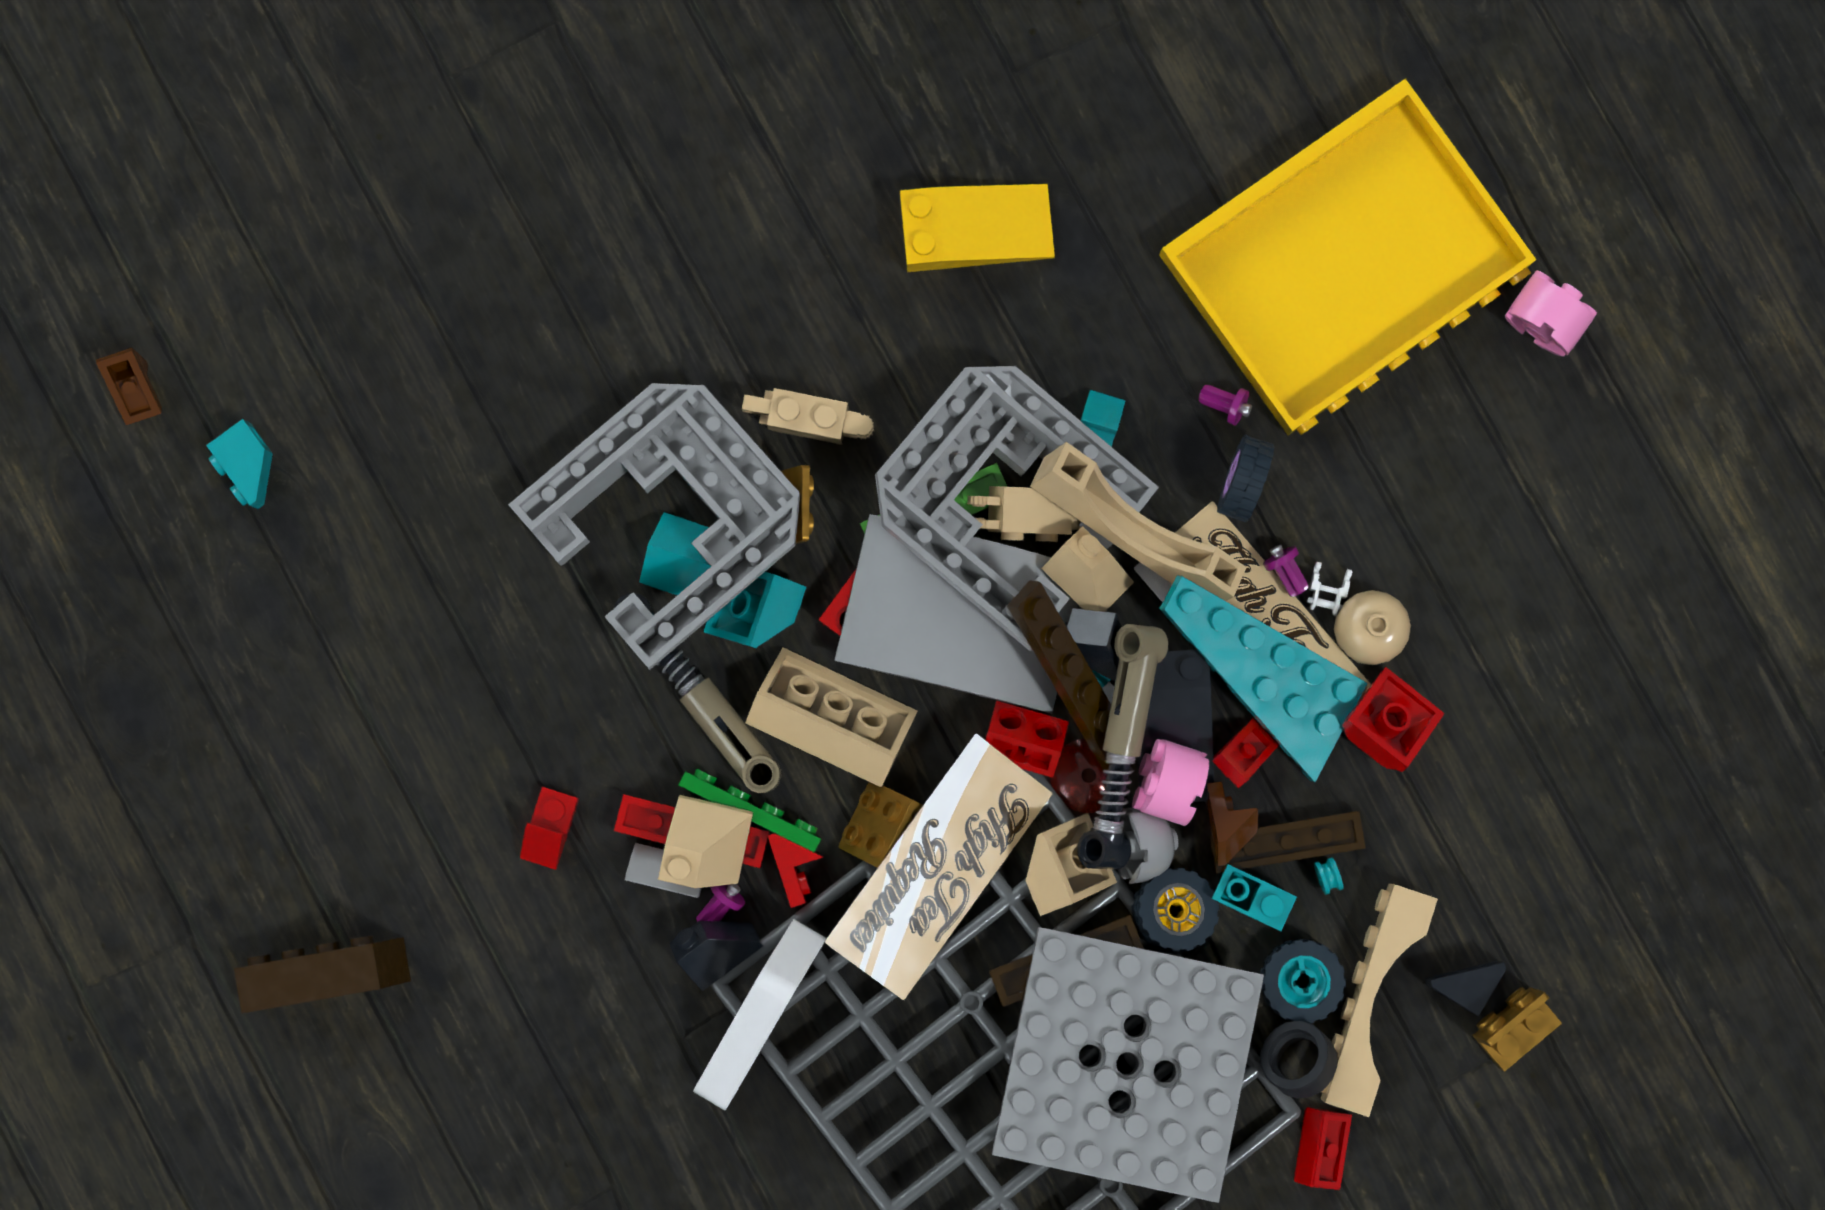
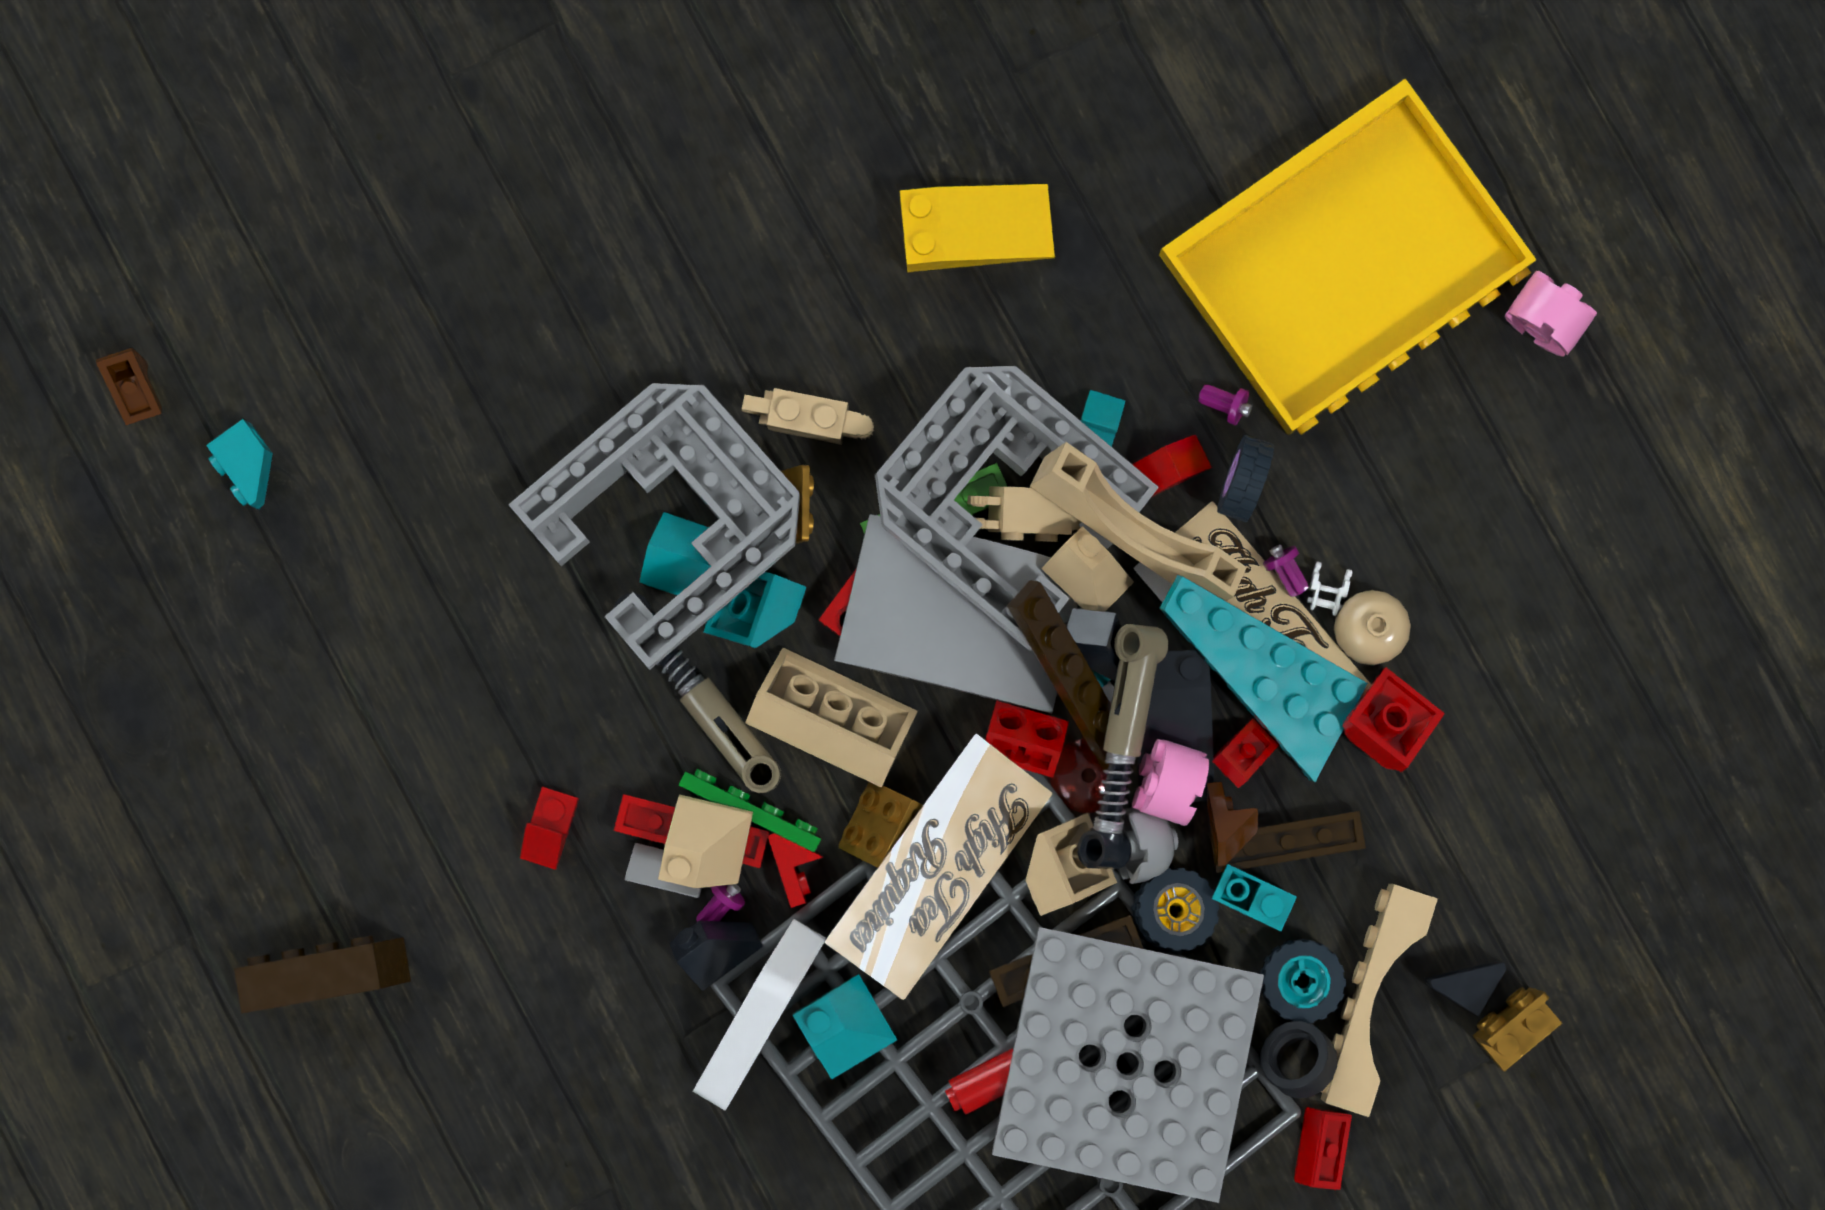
(844, 1026): none -> teal slope
(980, 1084): none -> red brick
(1174, 463): none -> red slope
(1328, 876): teal bush -> none

